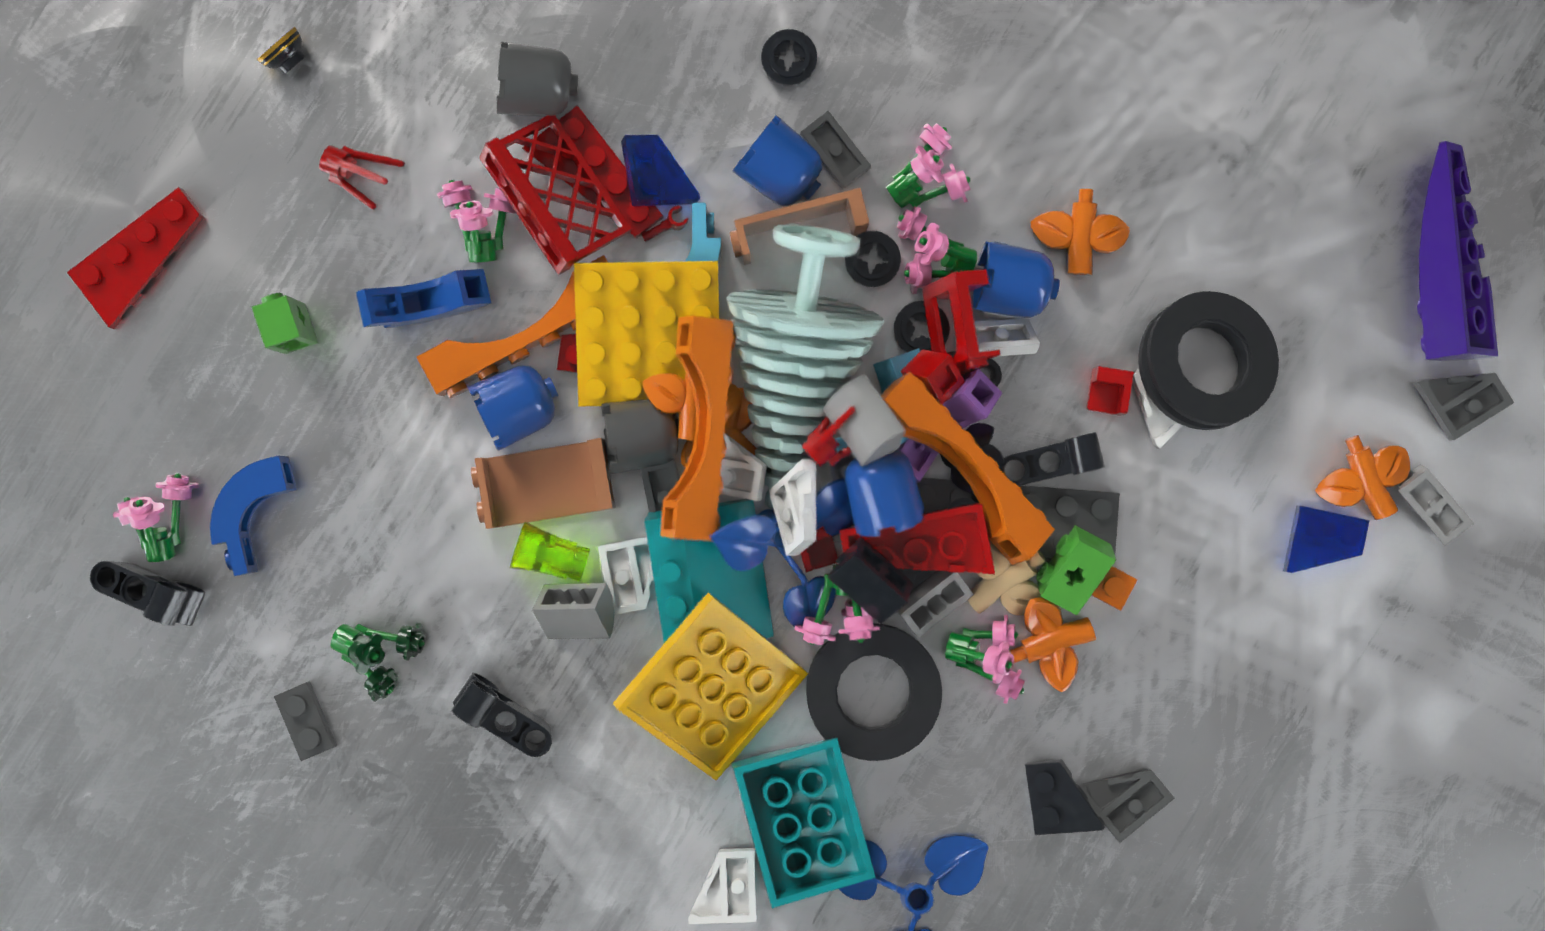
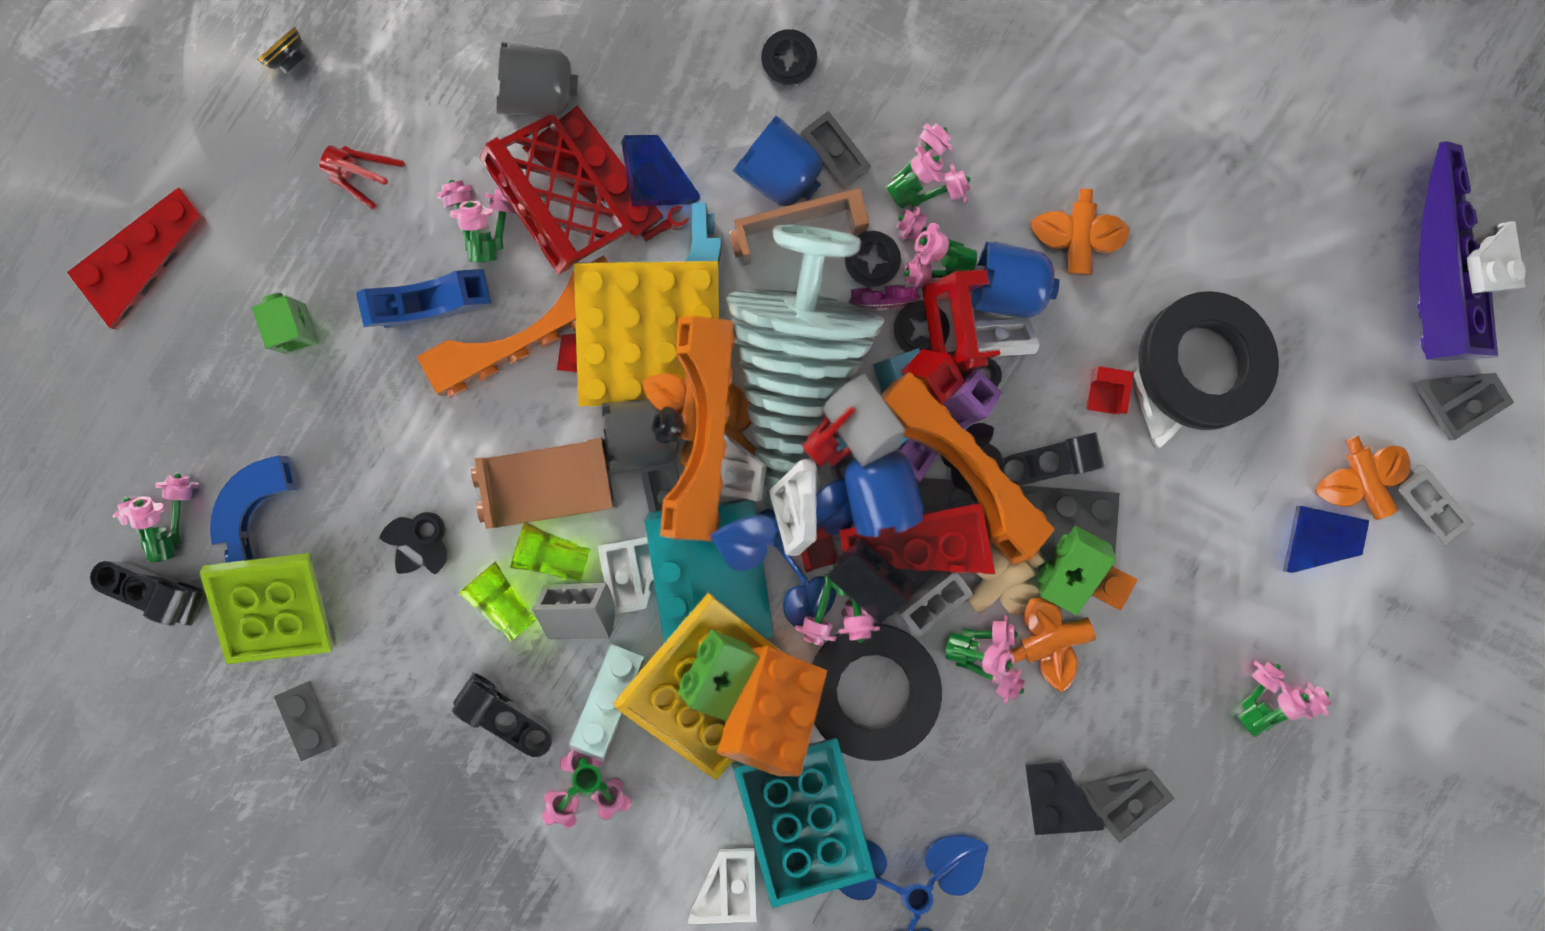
(267, 608): none -> lime plate
(367, 652): dark green plant -> none
(414, 546): none -> black plate
(498, 602): none -> clear neon green plant
(515, 404): blue cylinder -> none
(586, 783): none -> bright pink plant
(600, 715): none -> light aqua brick
(667, 425): none -> black plate
(718, 675): none -> bright green brick
(774, 714): none -> orange brick
(894, 297): none -> magenta dish
(1293, 701): none -> plant
(1497, 262): none -> white wing

